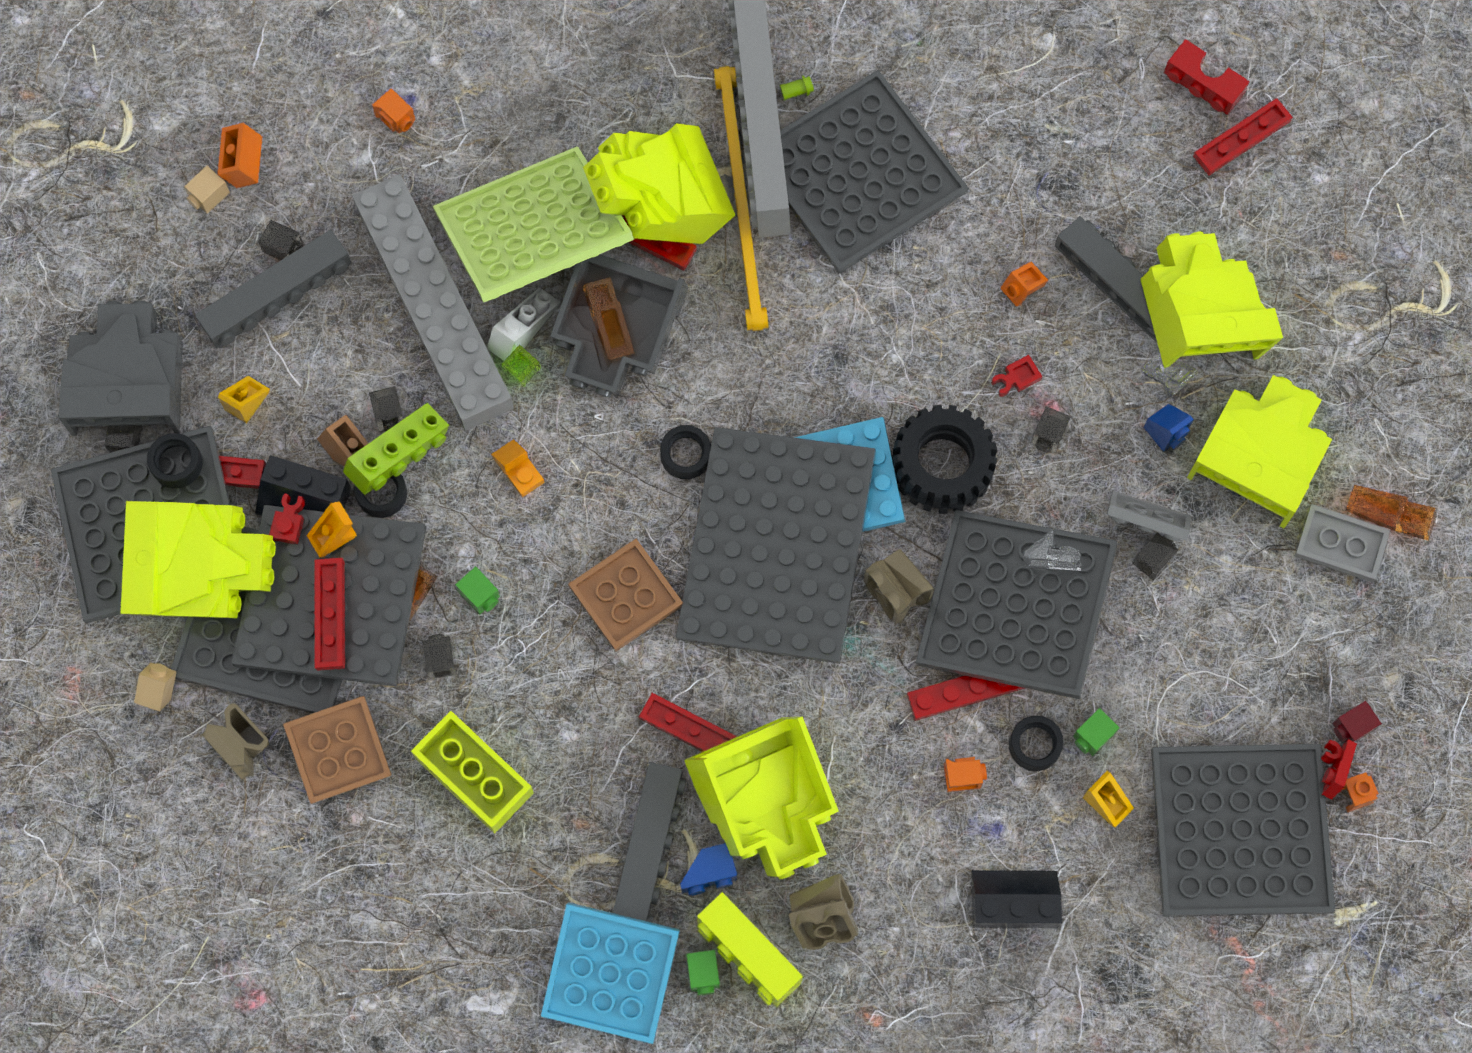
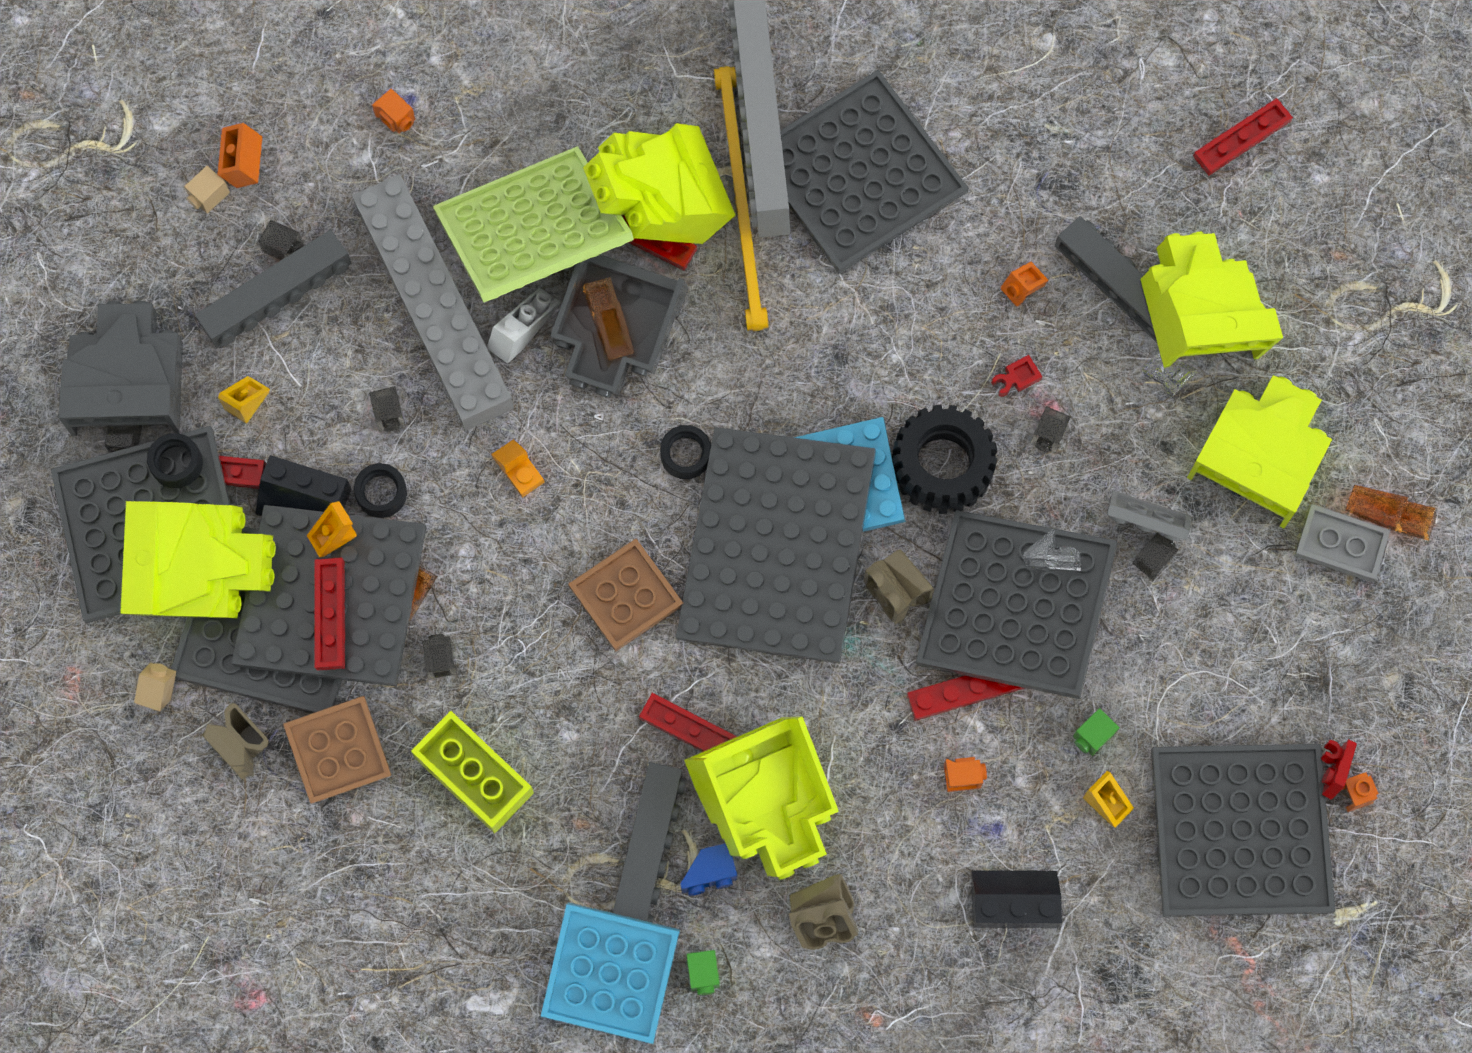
(287, 524): red plate -> none
(342, 440): medium nougat slope -> none
(396, 449): lime brick -> none
(478, 591): bright green brick -> none
(521, 365): clear neon green brick -> none
(749, 949): neon yellow brick -> none
(797, 88): lime pin -> none
(1037, 722): black tyre -> none
(1169, 427): blue slope -> none
(1220, 91): red arch -> none
(1356, 723): dark red brick -> none

